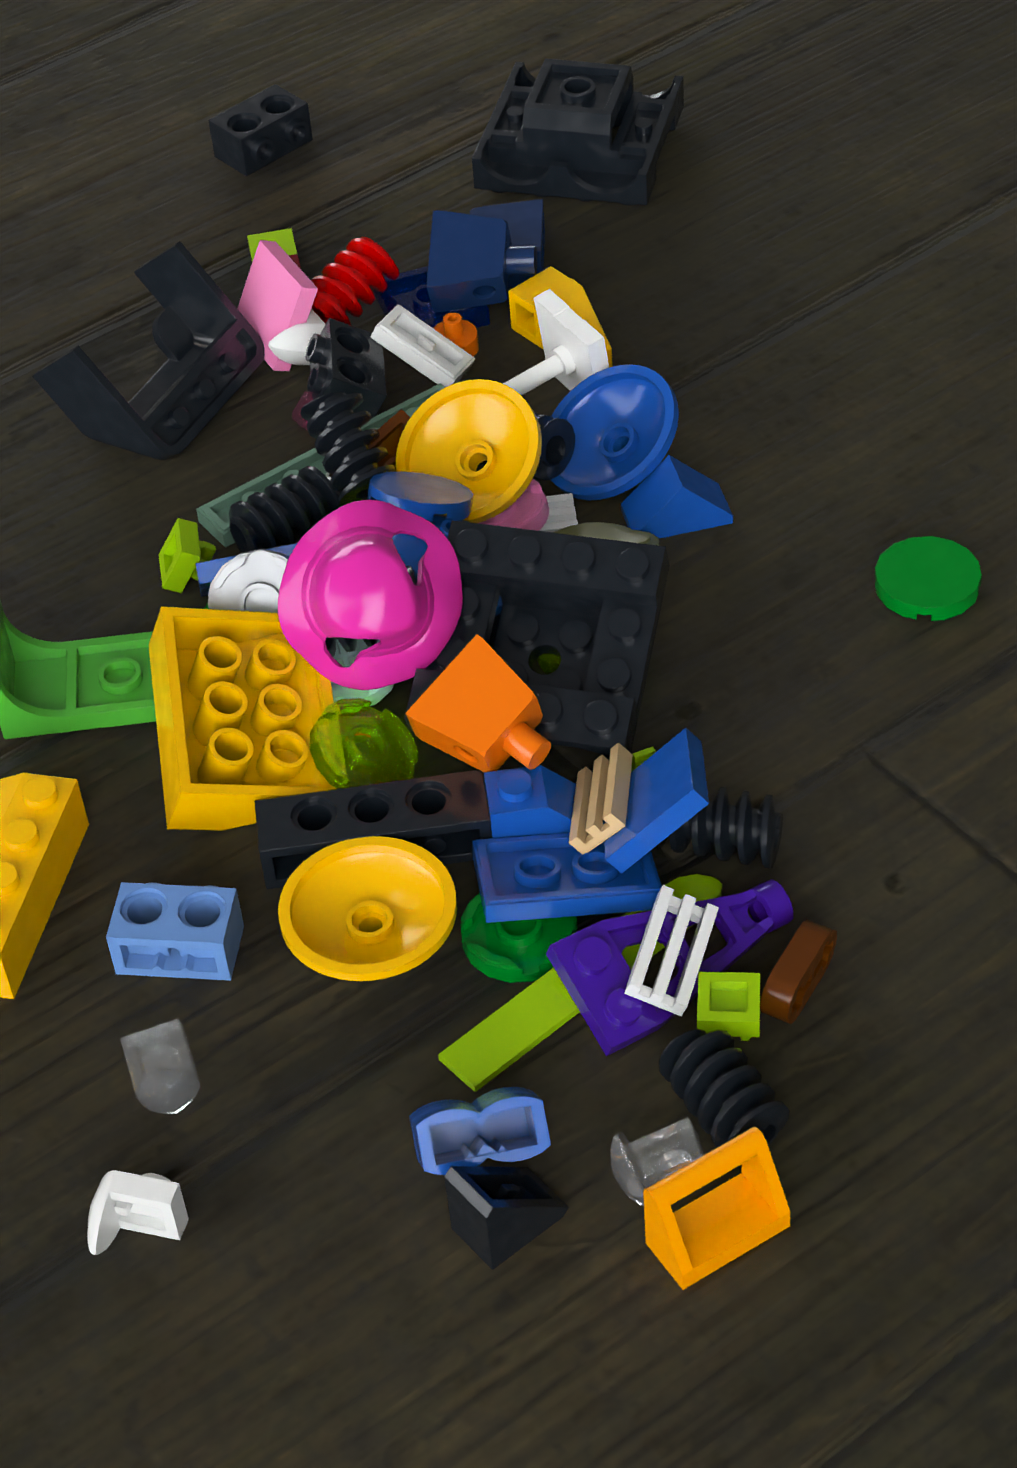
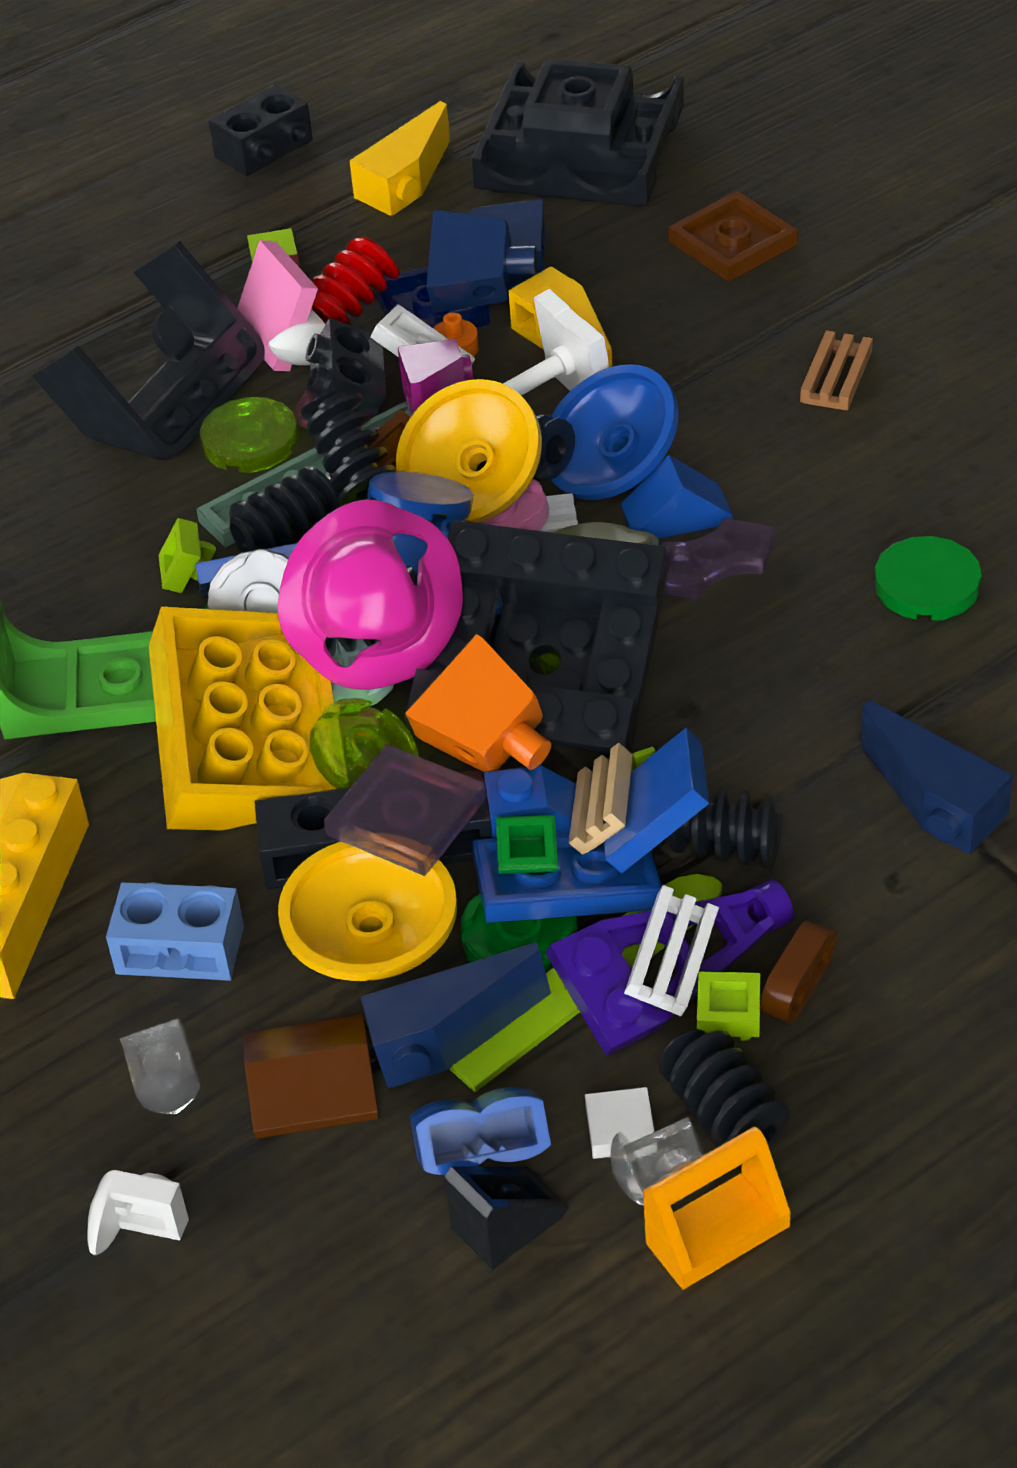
(249, 434): none -> clear neon green tile
(309, 1076): none -> reddish brown slope
(402, 163): none -> yellow slope
(405, 809): none -> clear purple tile
(429, 368): none -> magenta slope
(447, 1015): none -> dark blue slope
(526, 844): none -> green slope
(617, 1112): none -> white tile
(727, 551): none -> clear purple tile
(733, 236): none -> reddish brown tile
(842, 349): none -> medium nougat tile
(939, 783): none -> dark blue slope

